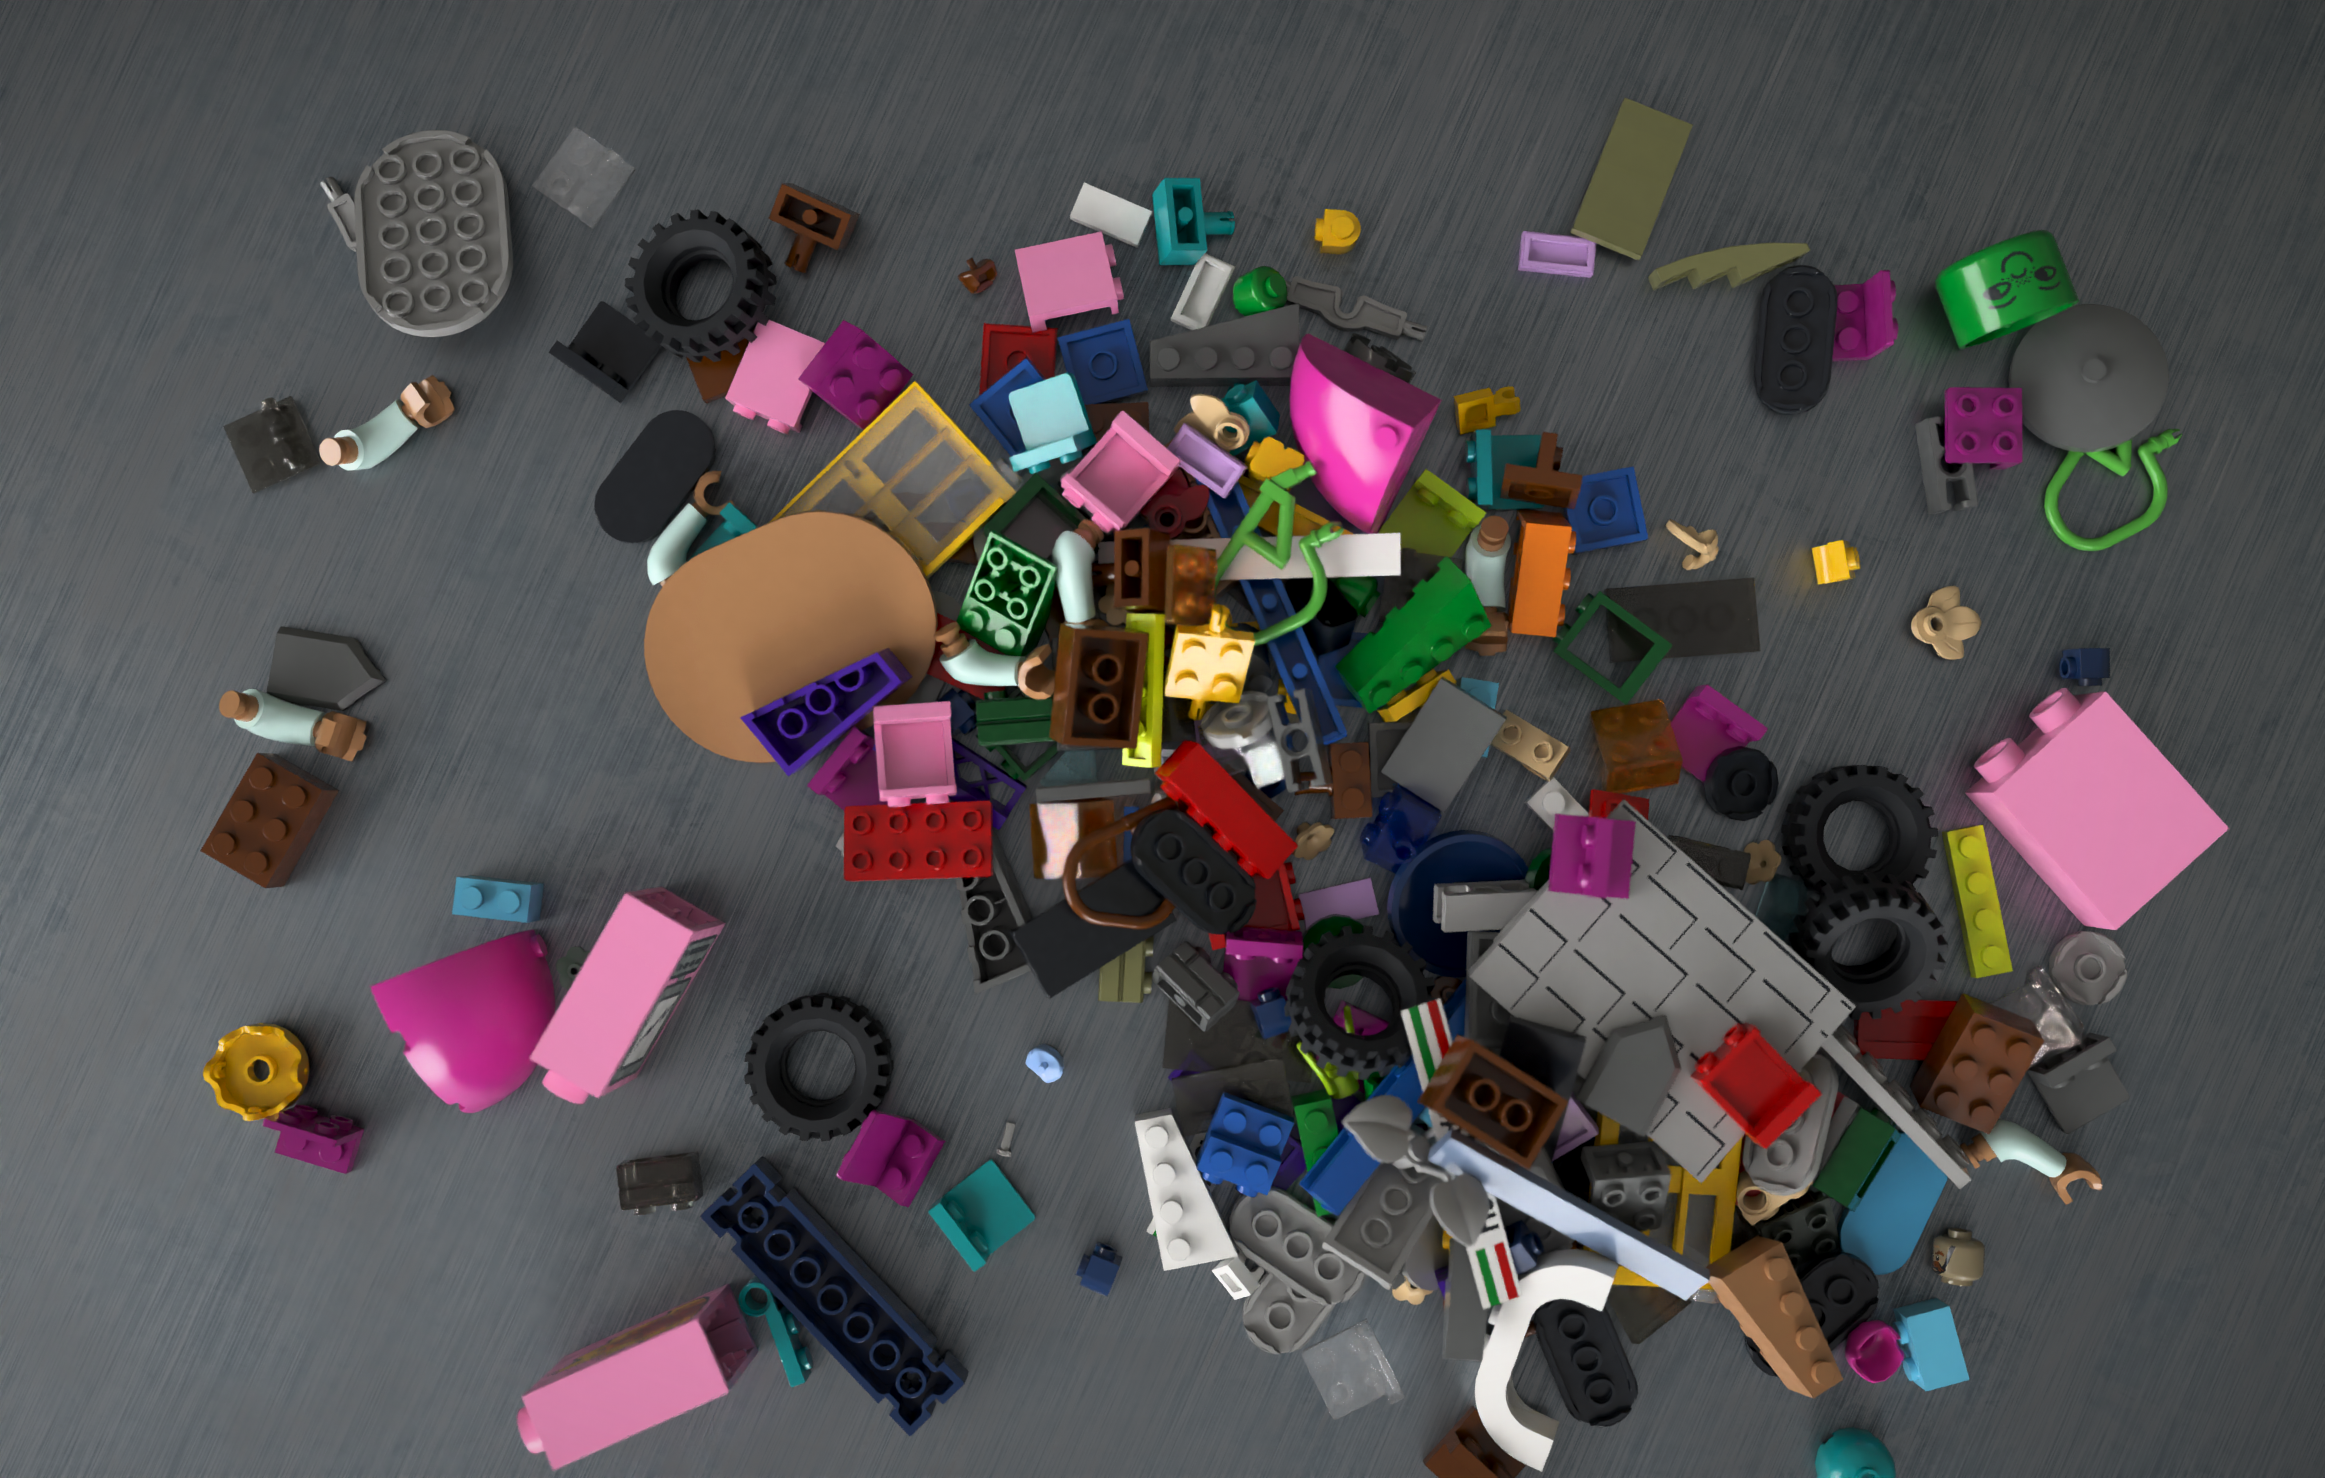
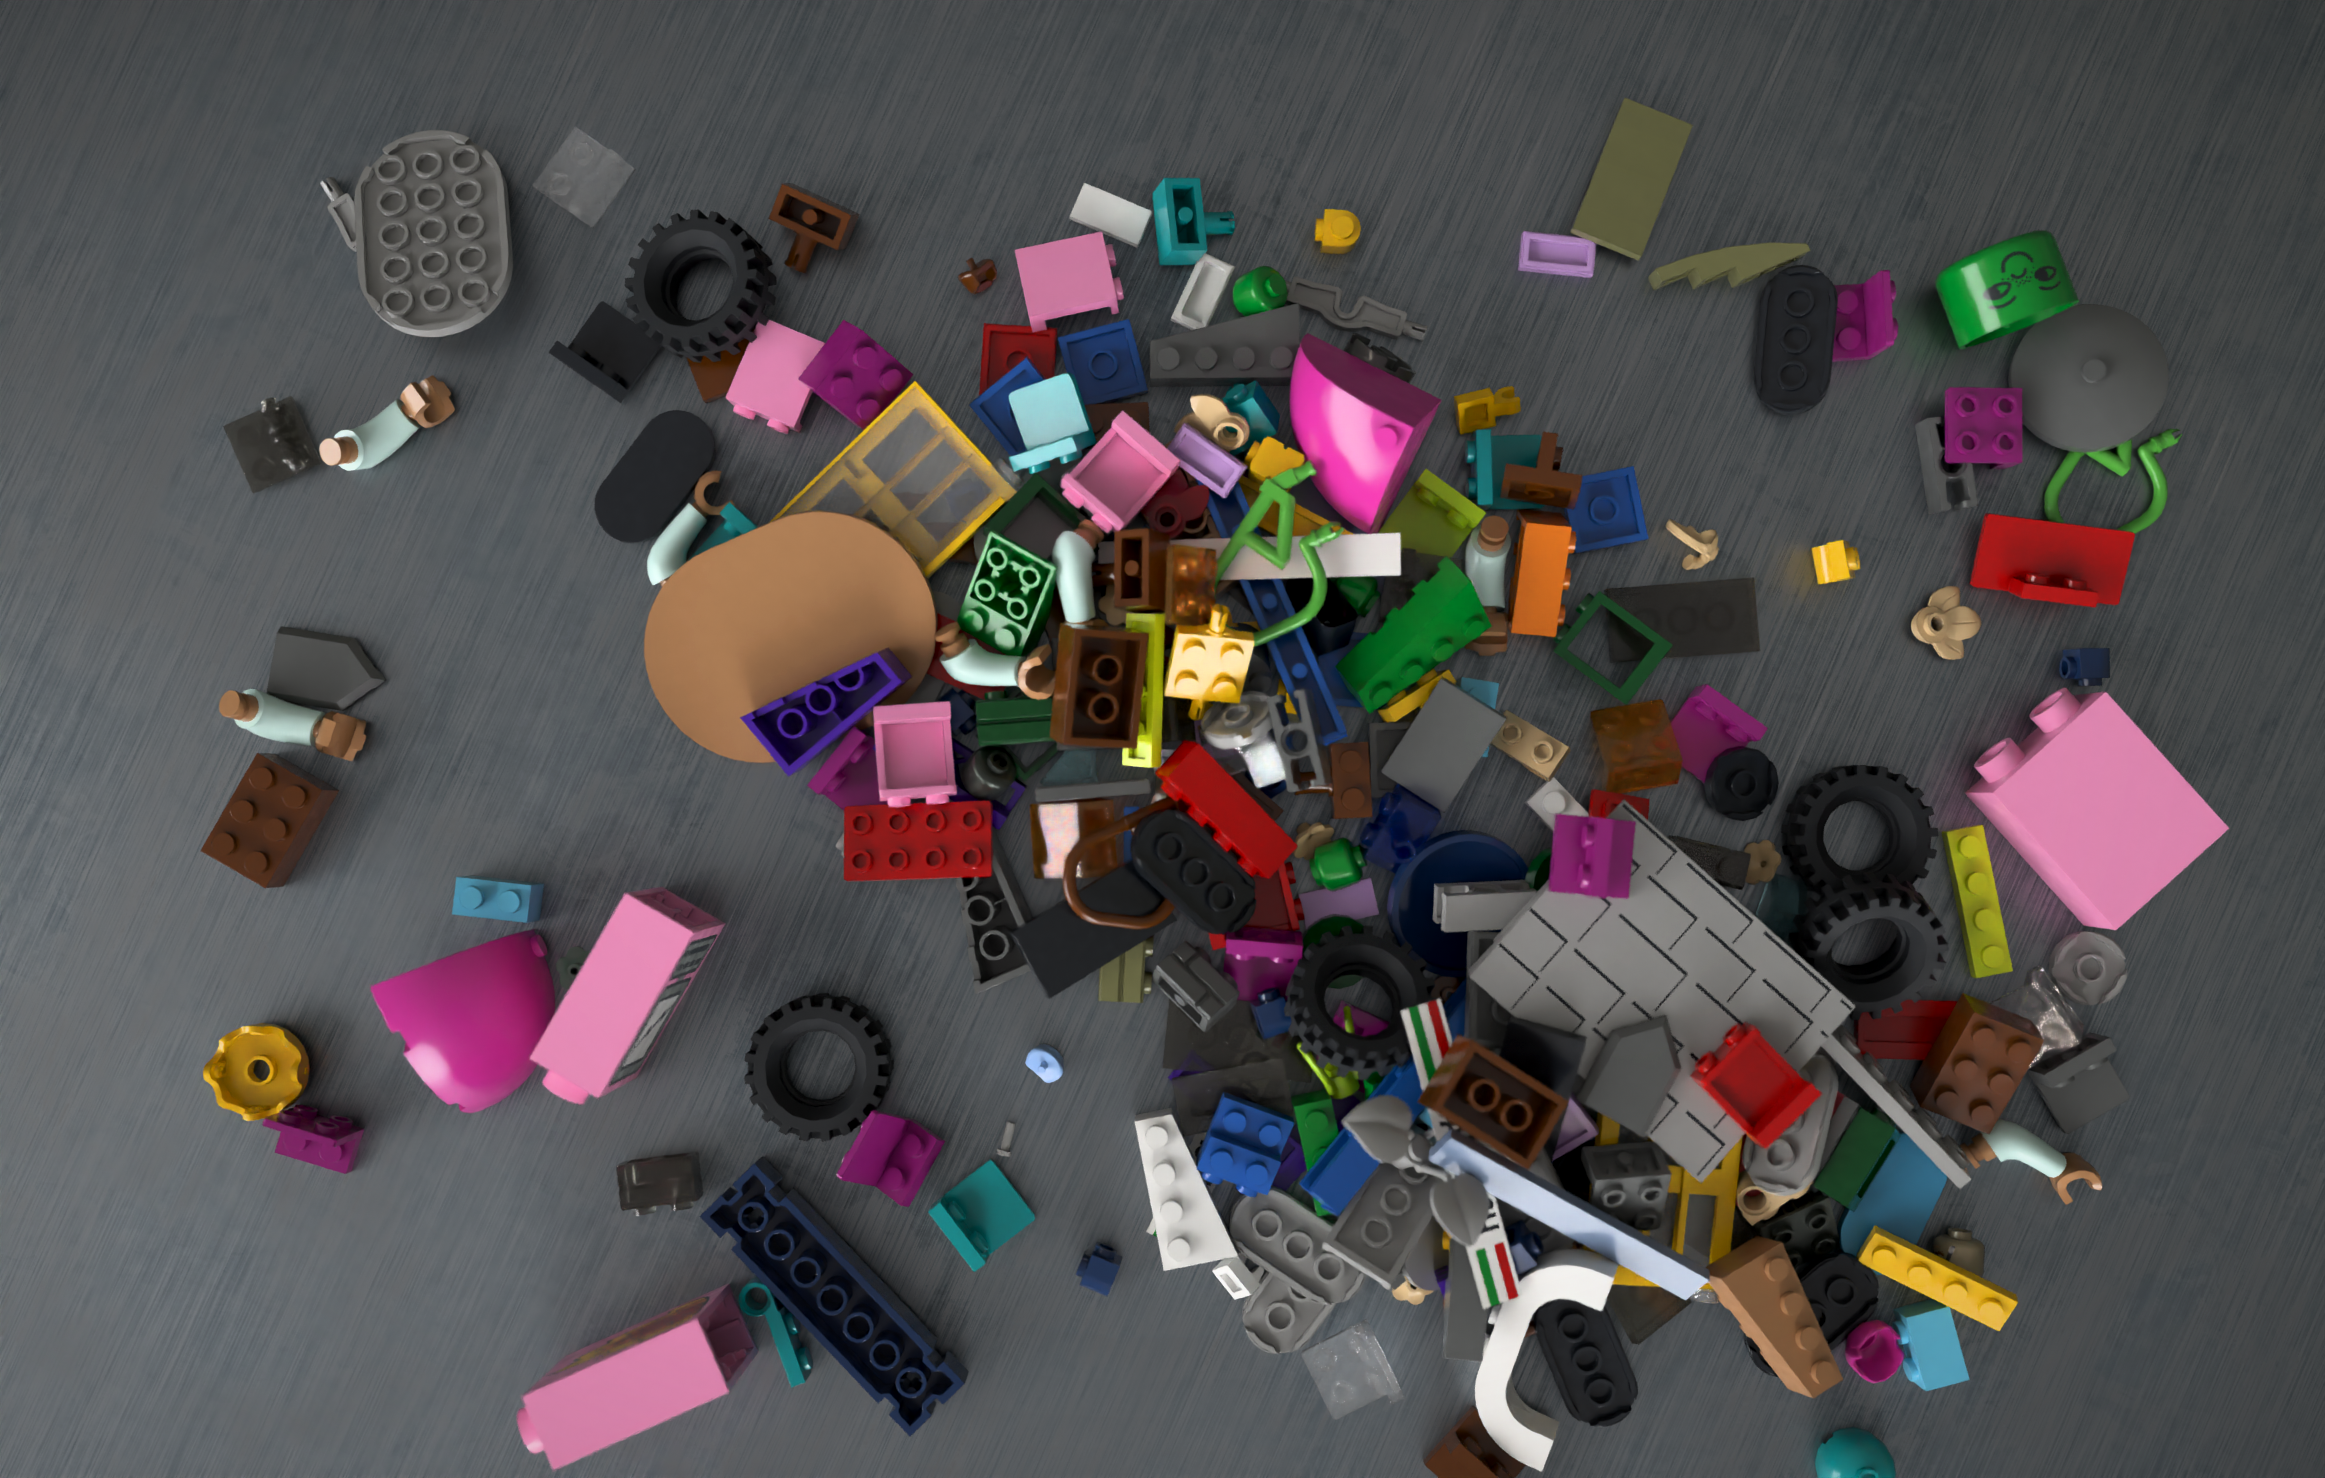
(988, 773): none -> pearl dark grey head
(1337, 864): none -> green head
(1937, 1278): none -> yellow plate
(2052, 560): none -> red bracket

